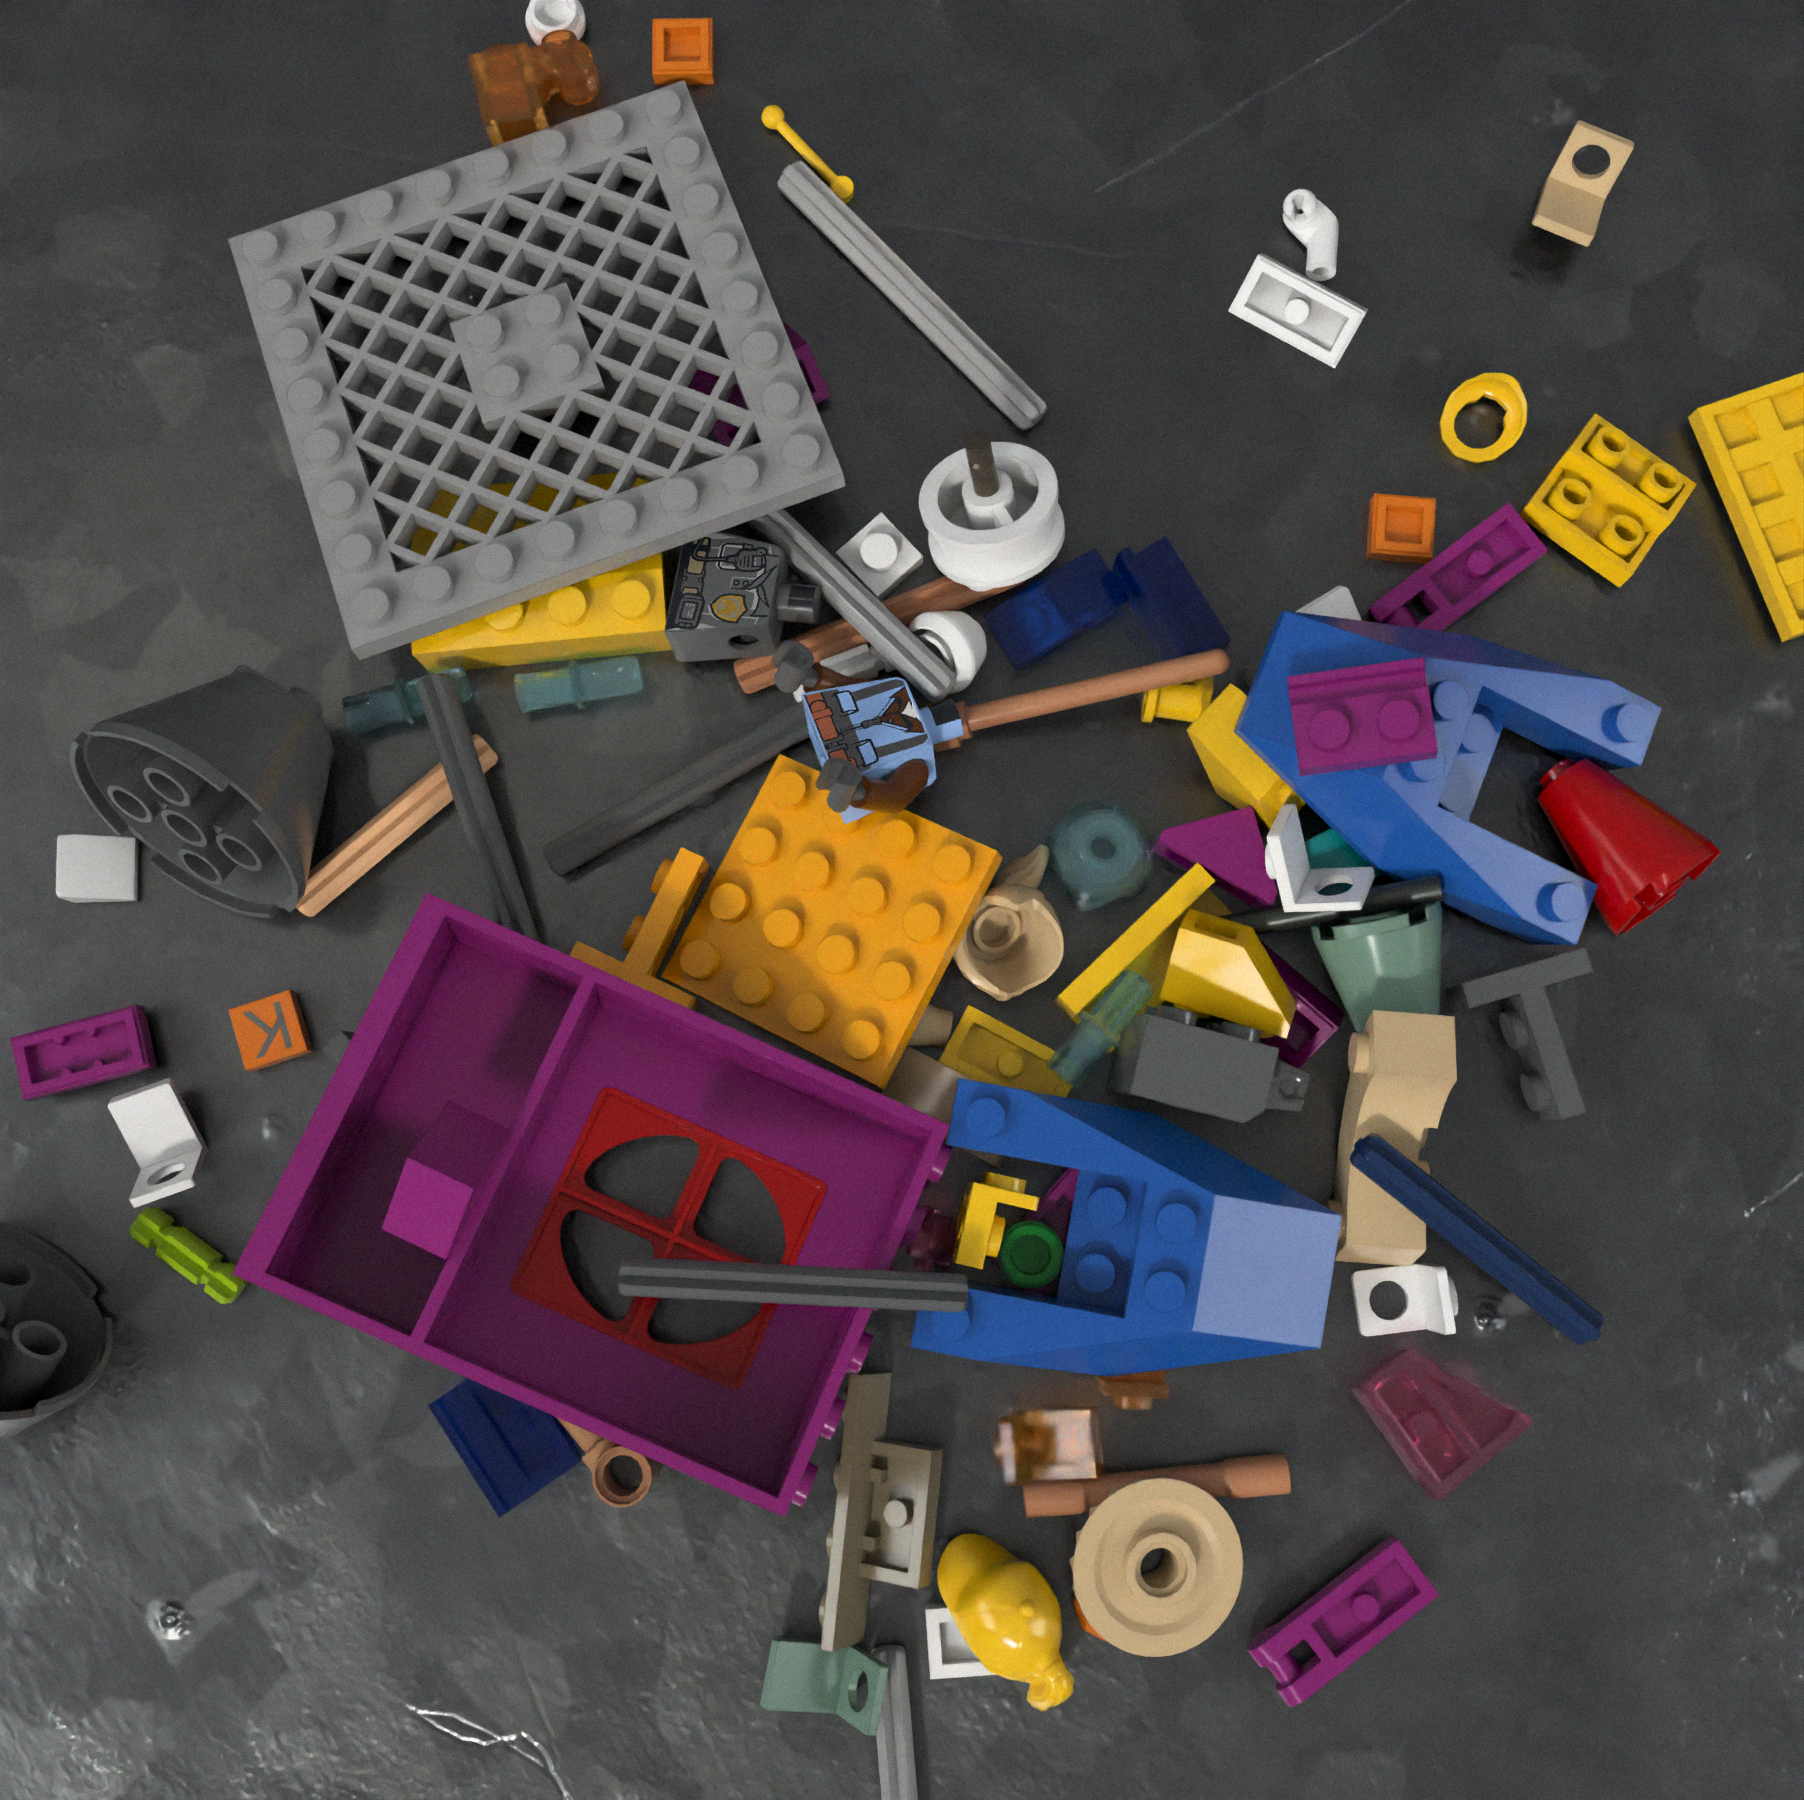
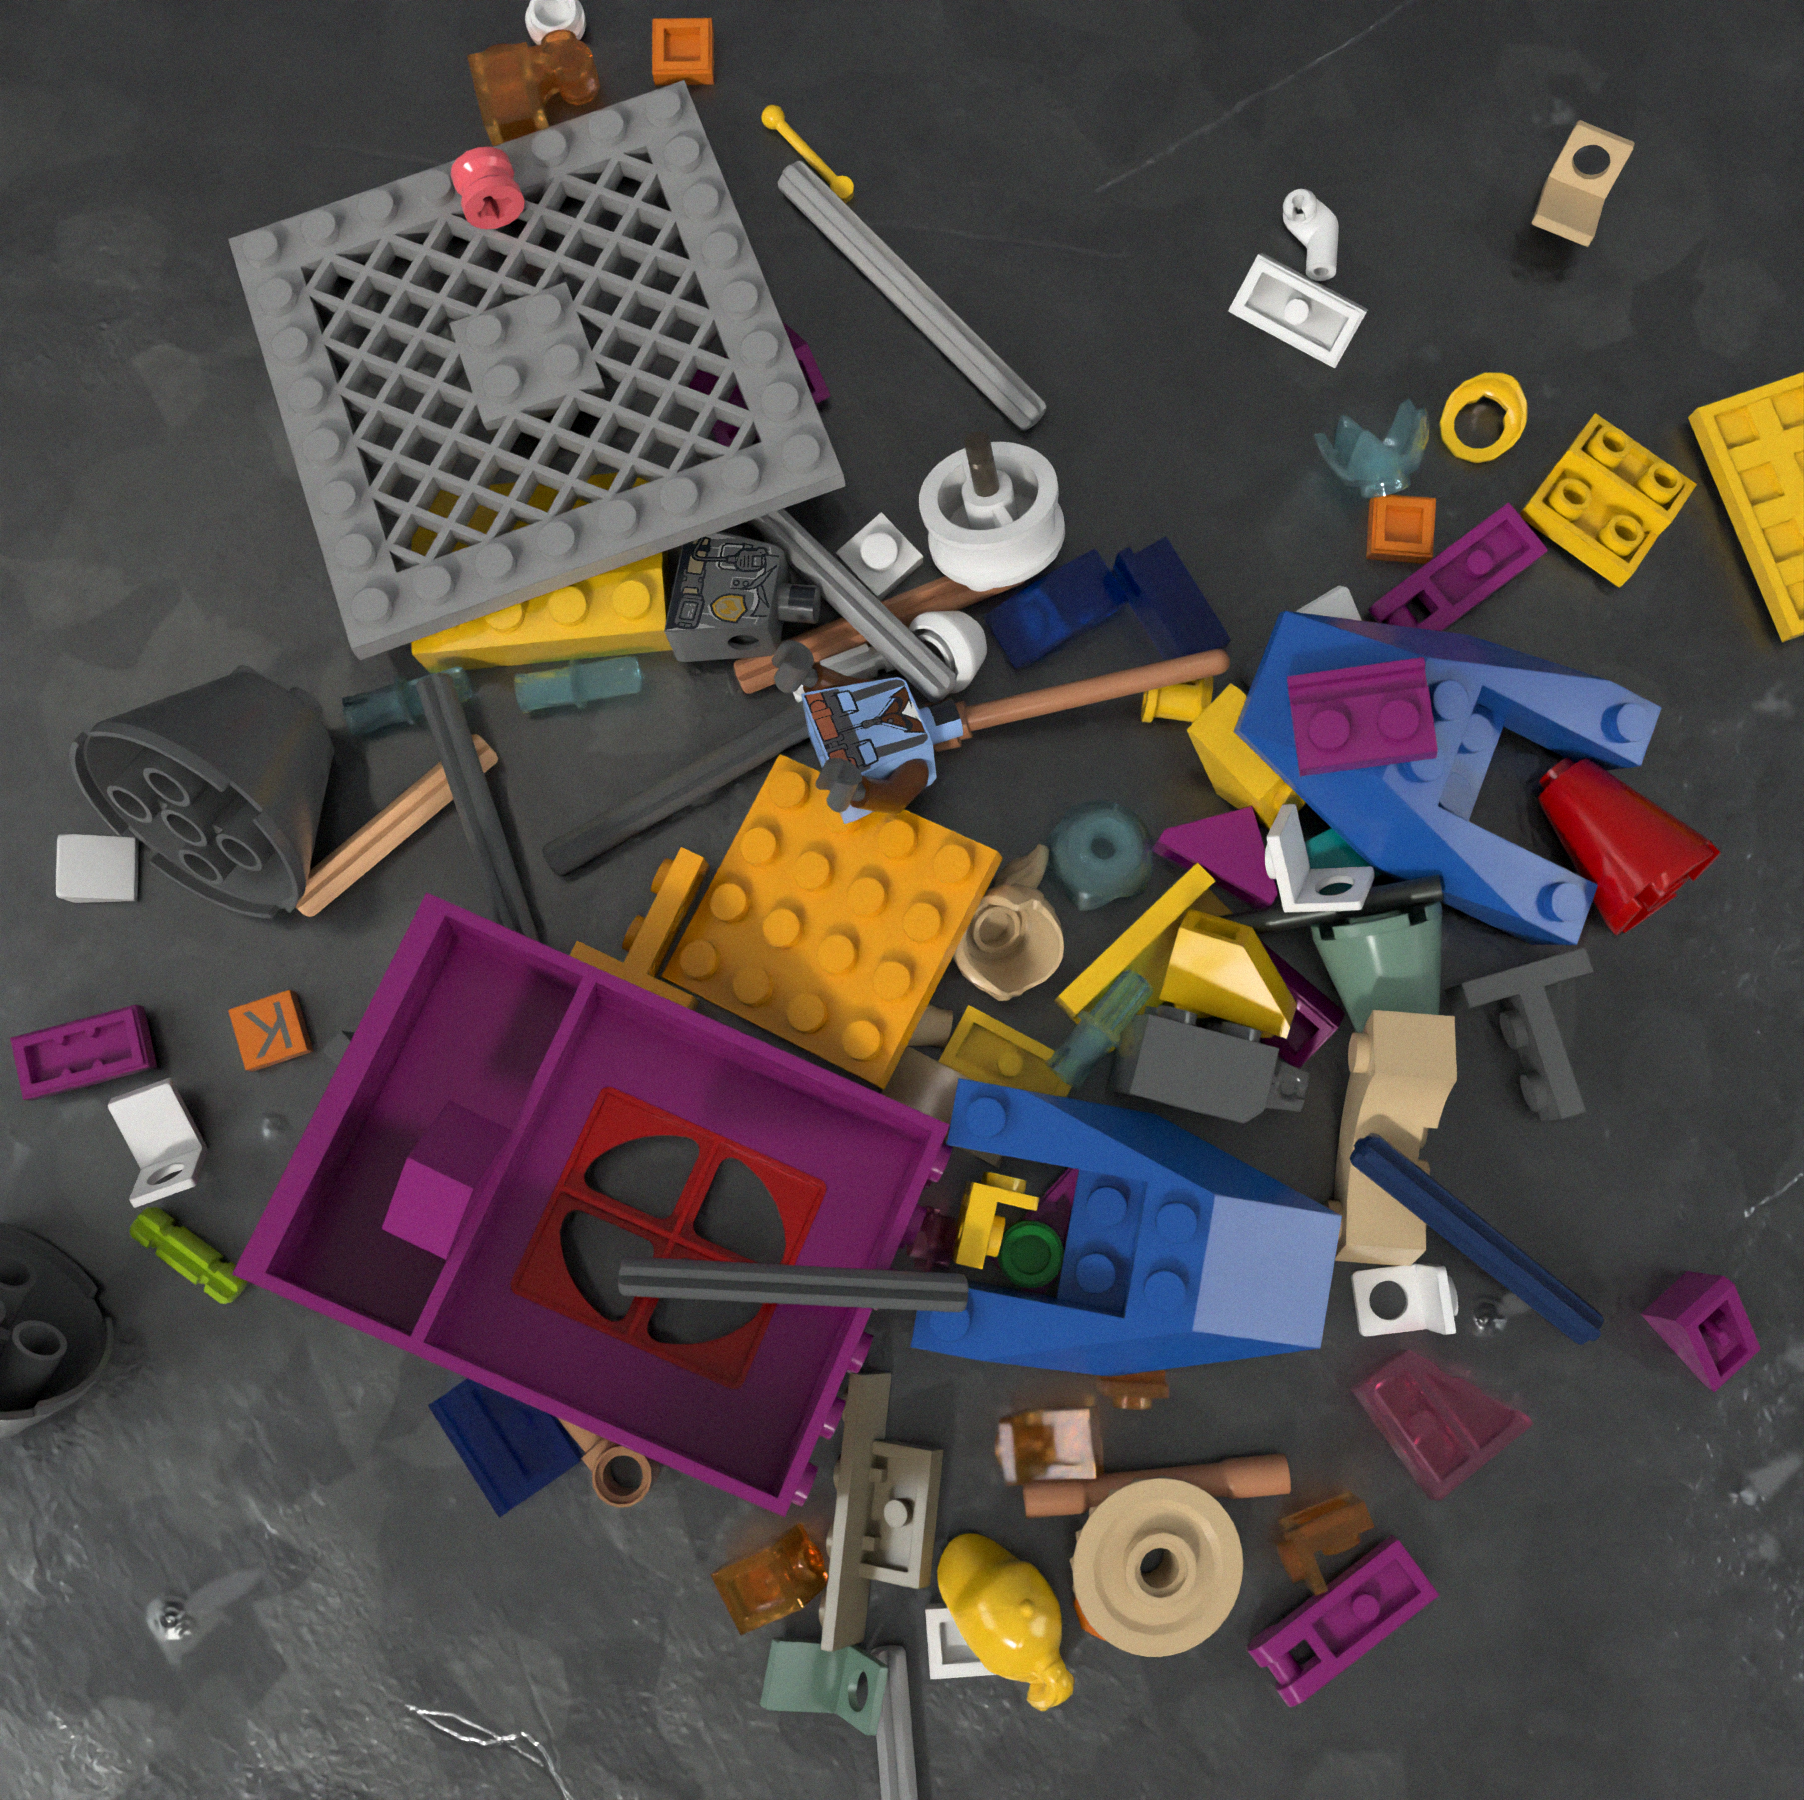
(487, 188): none -> coral wheel
(771, 1580): none -> clear orange bracket
(1326, 1527): none -> clear orange bracket
(1377, 465): none -> clear light blue piece
(1705, 1326): none -> magenta slope

